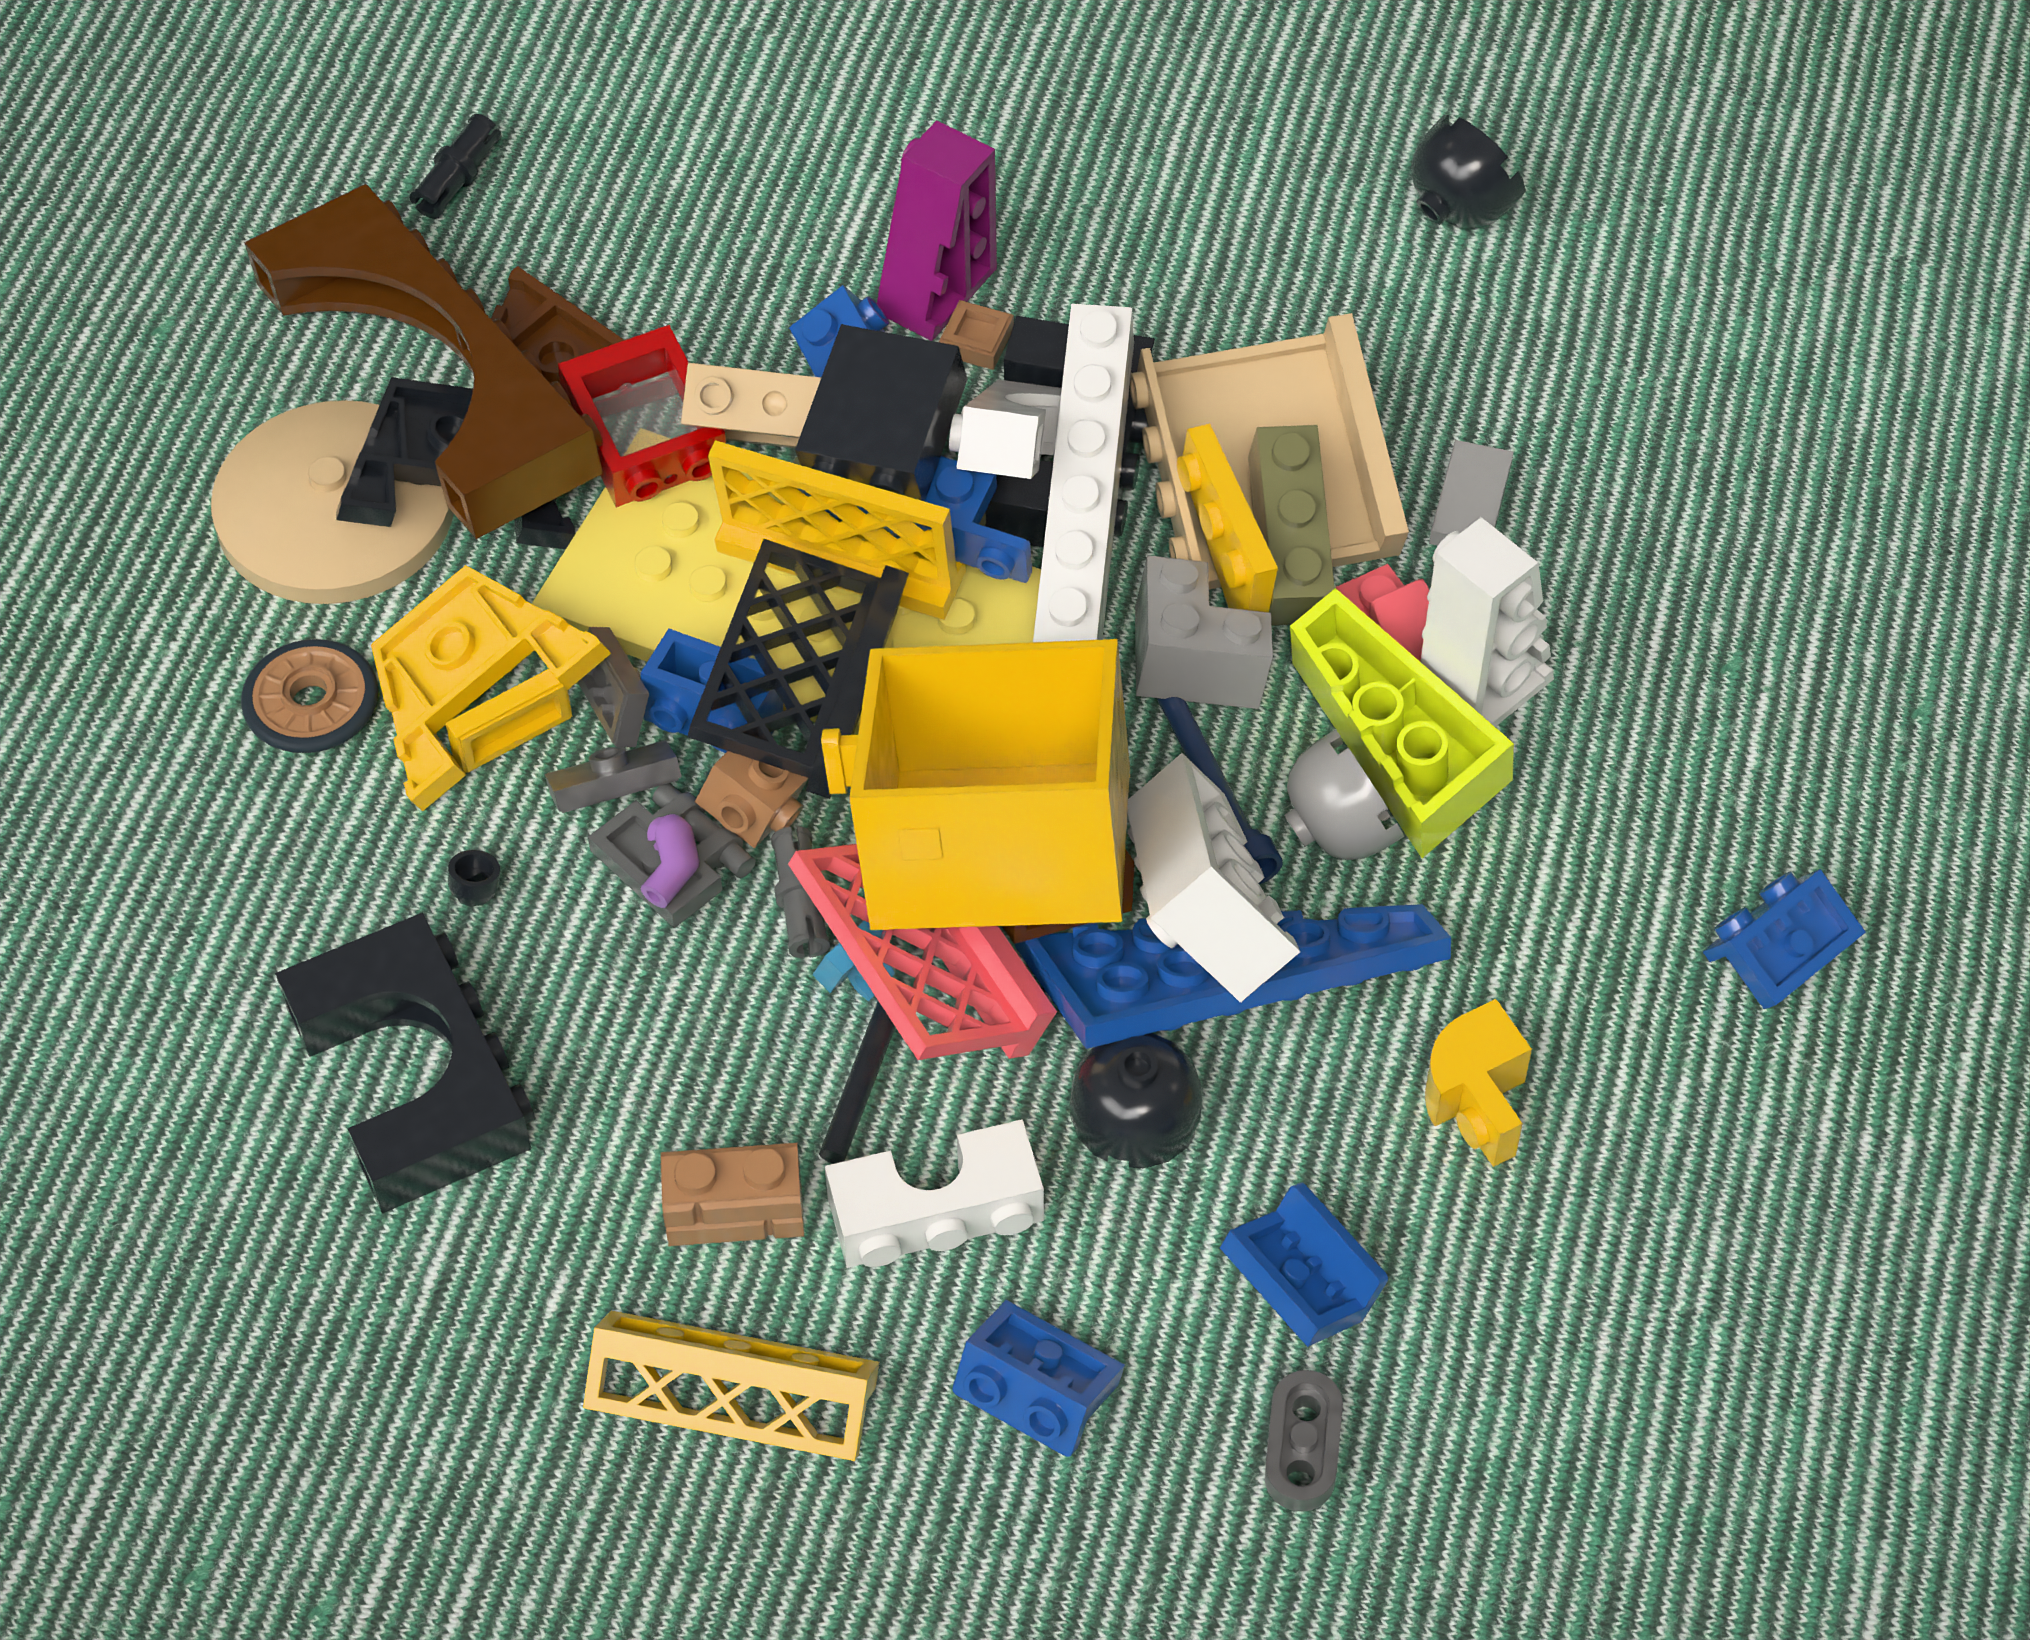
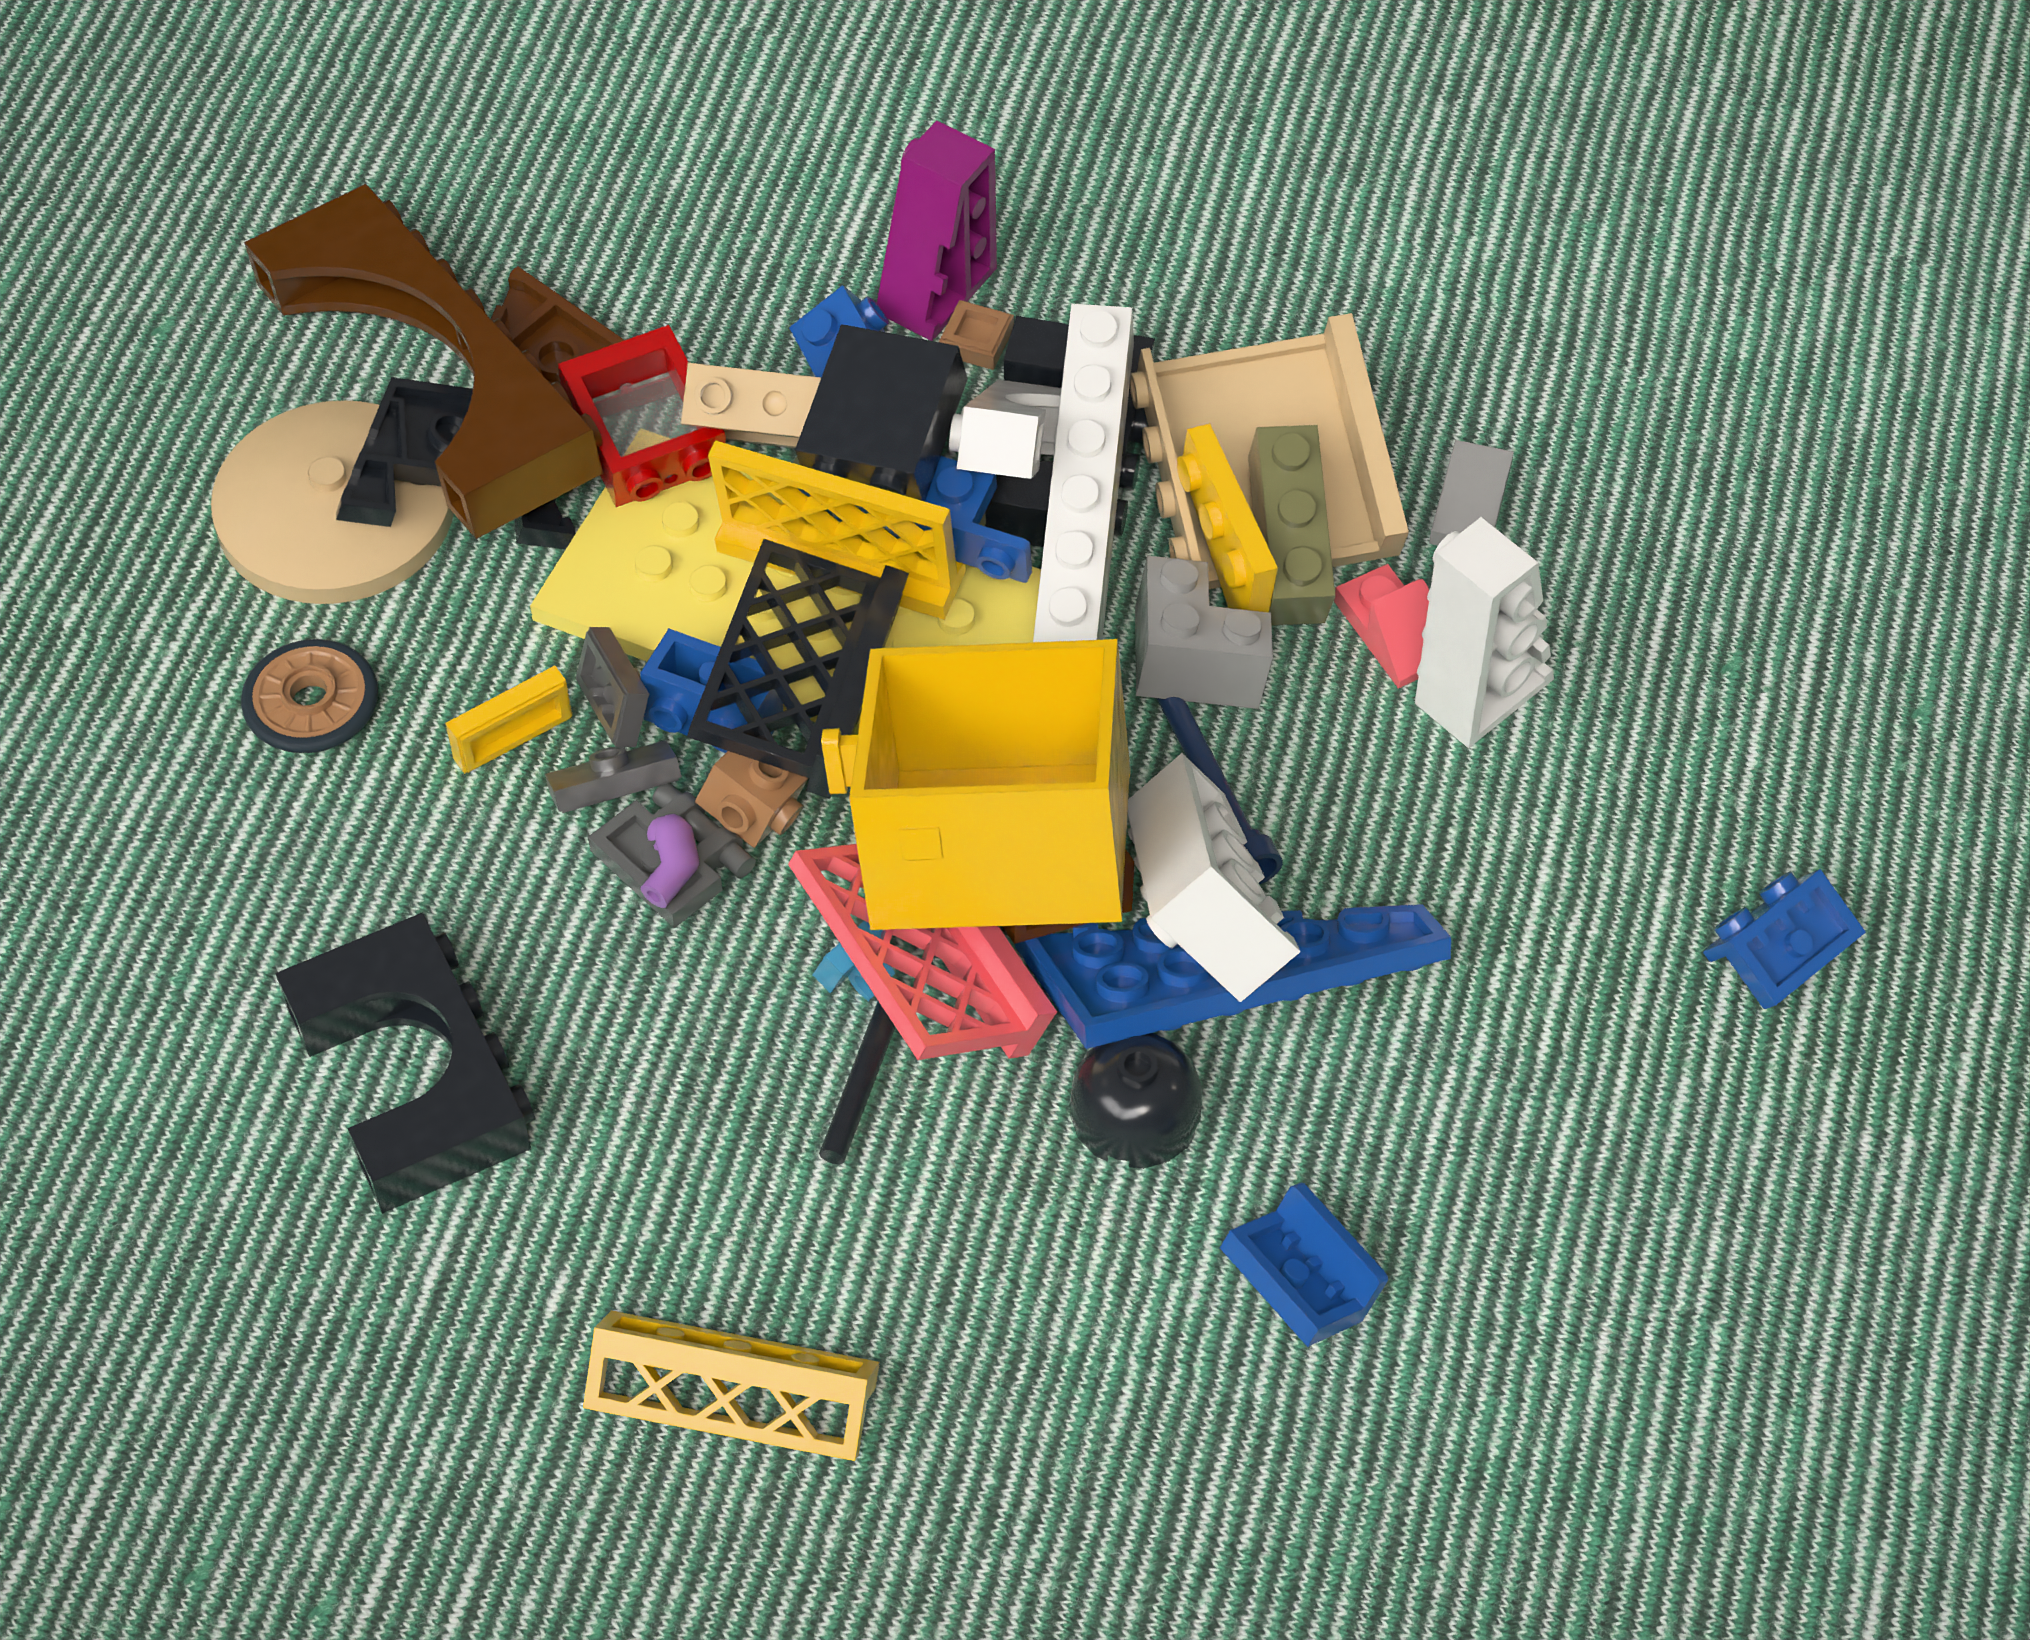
(452, 654): yellow wing -> none
(455, 166): black pin -> none
(473, 877): black hinge -> none
(732, 1194): medium nougat brick -> none
(801, 915): dark grey pin -> none
(886, 1217): white arch -> none
(1035, 1377): blue bracket -> none
(1303, 1444): flat silver plate -> none
(1337, 803): light grey cylinder -> none
(1402, 723): neon yellow wedge -> none
(1462, 176): black cylinder -> none
(1470, 1071): yellow brick -> none

